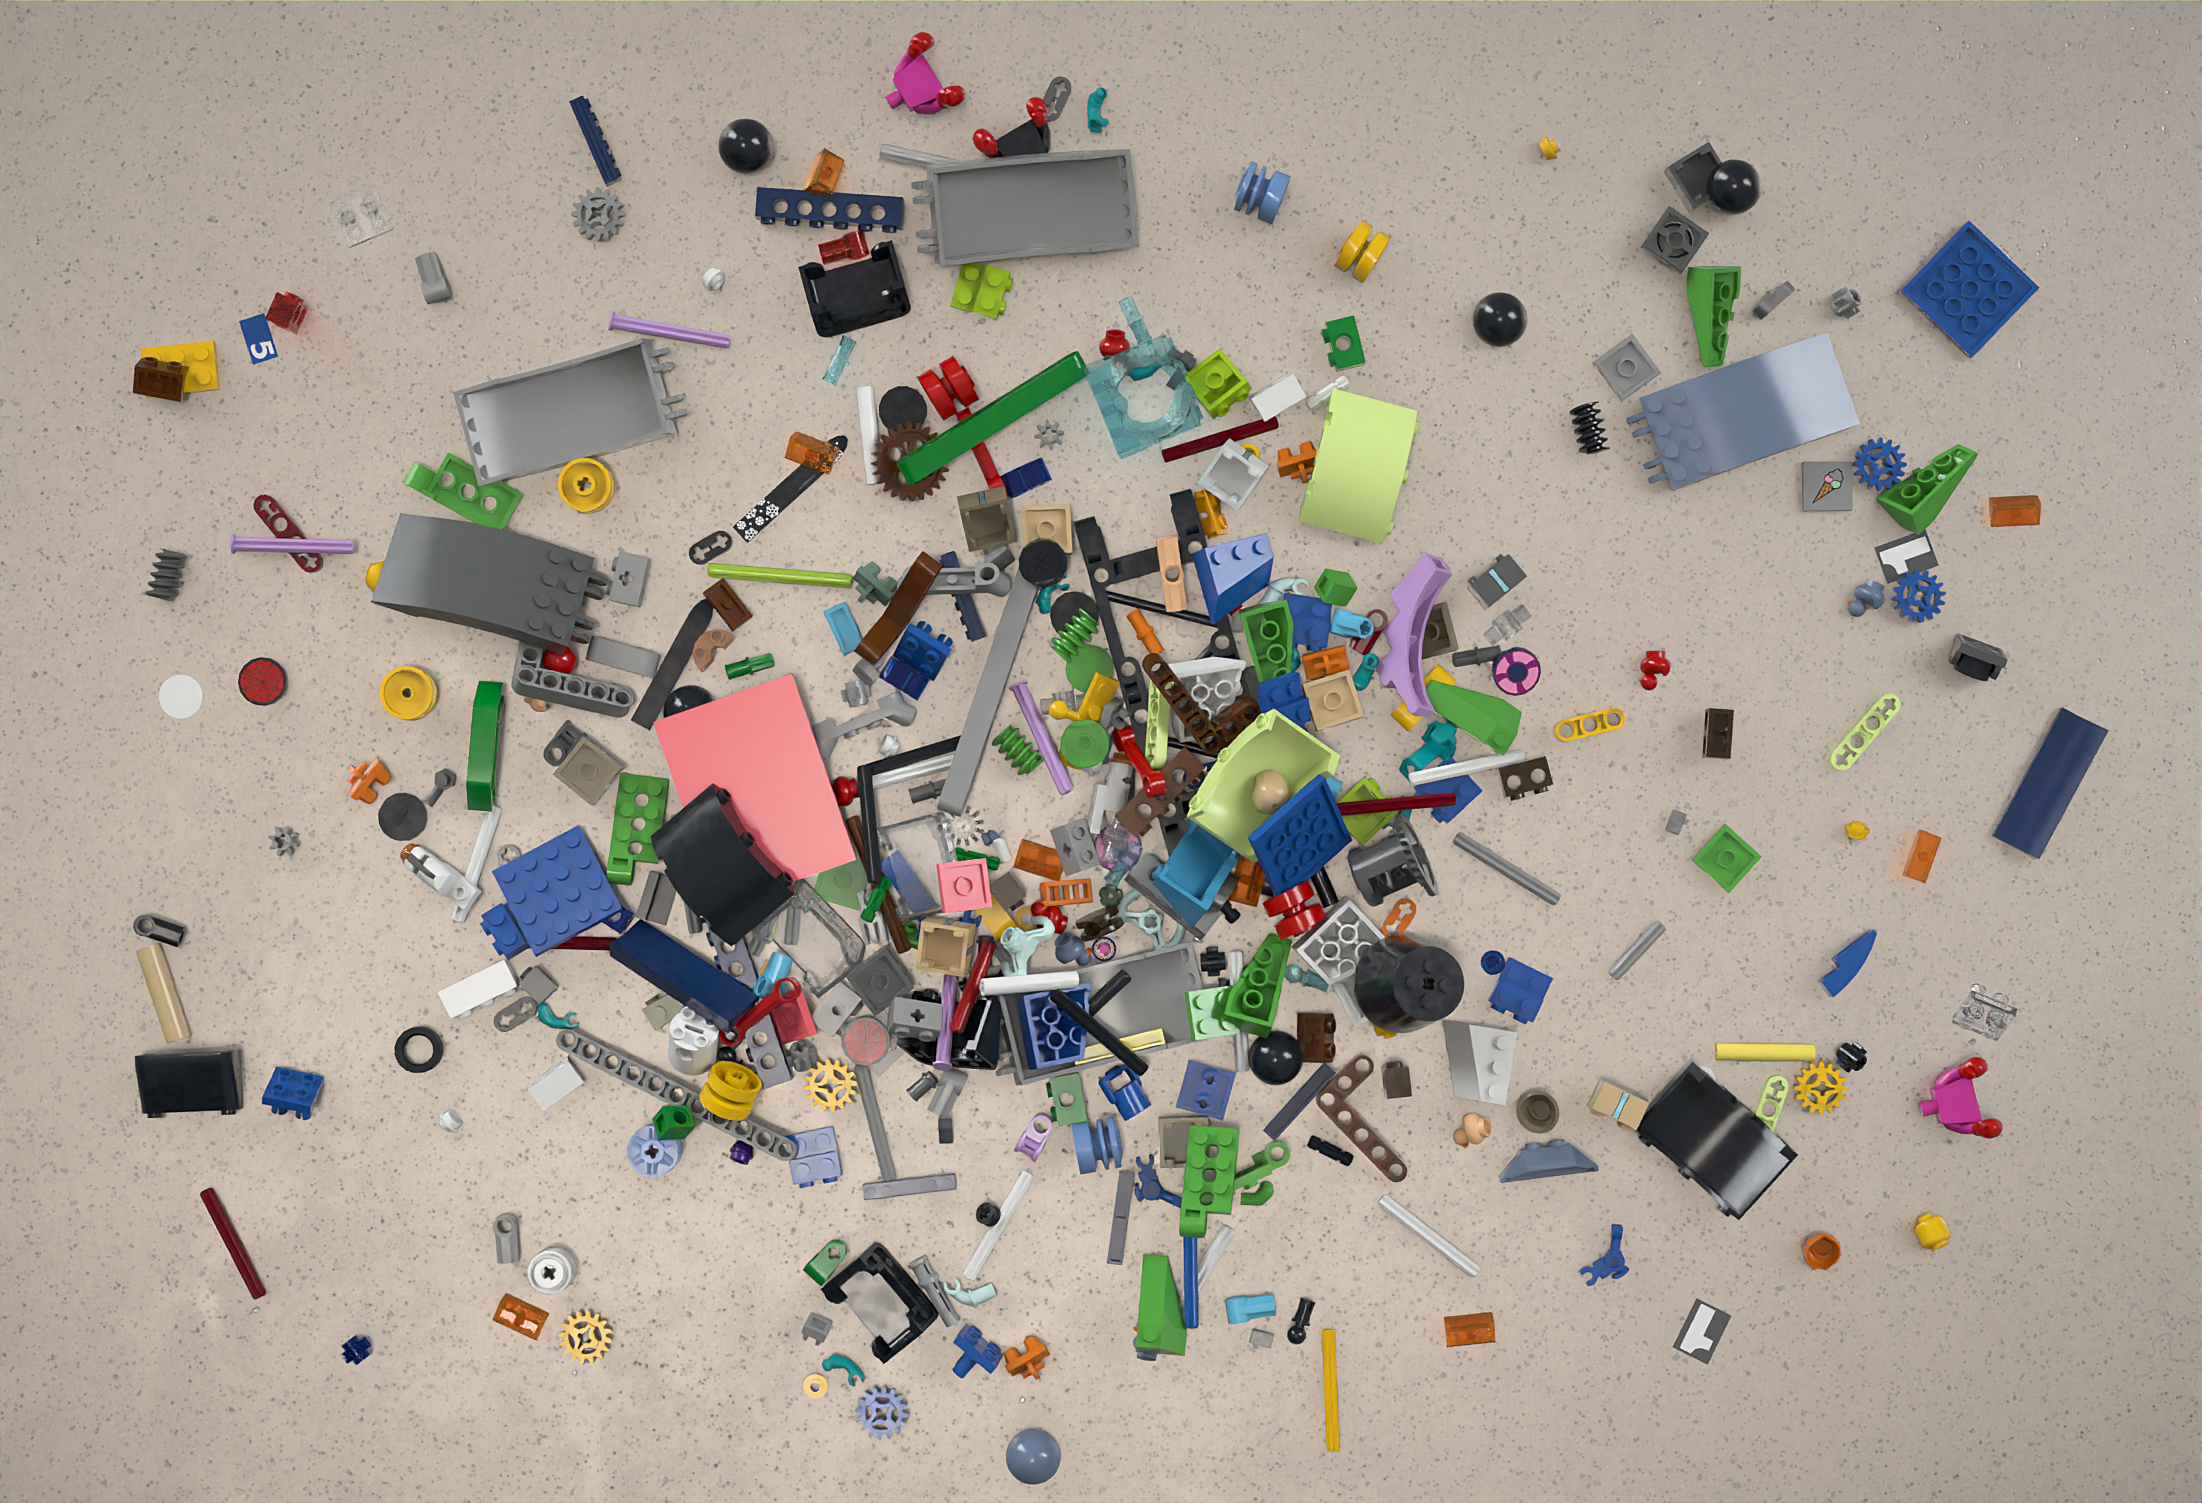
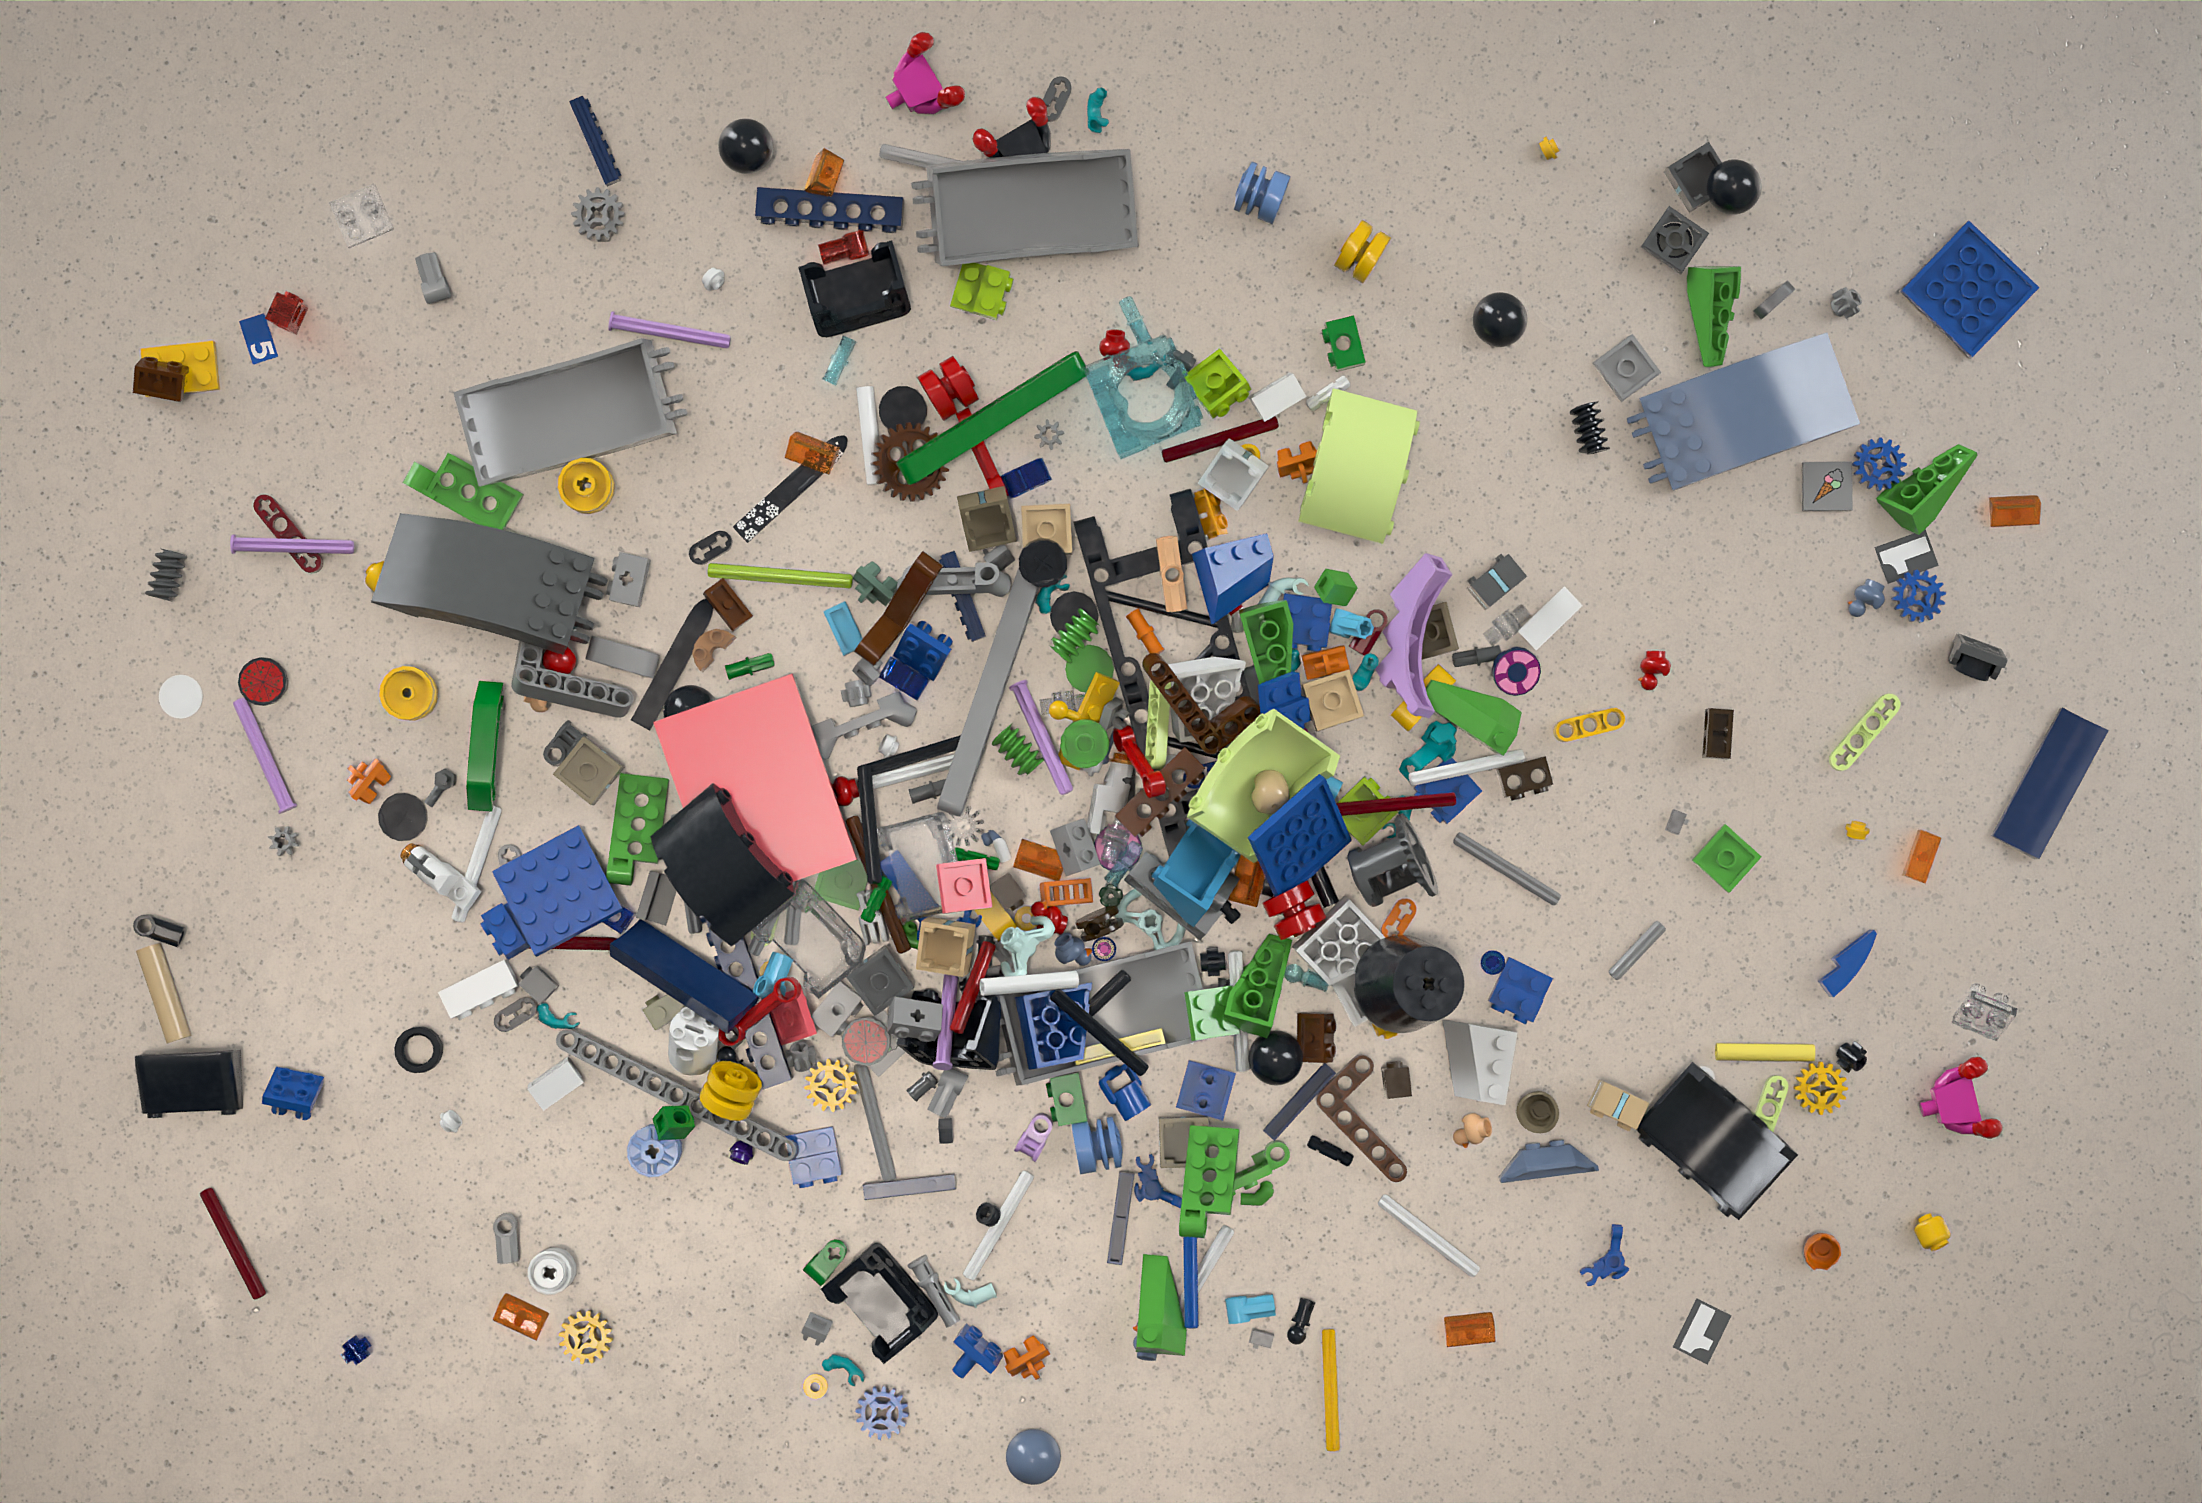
(263, 755): none -> lavender axle
(1550, 618): none -> white sticker

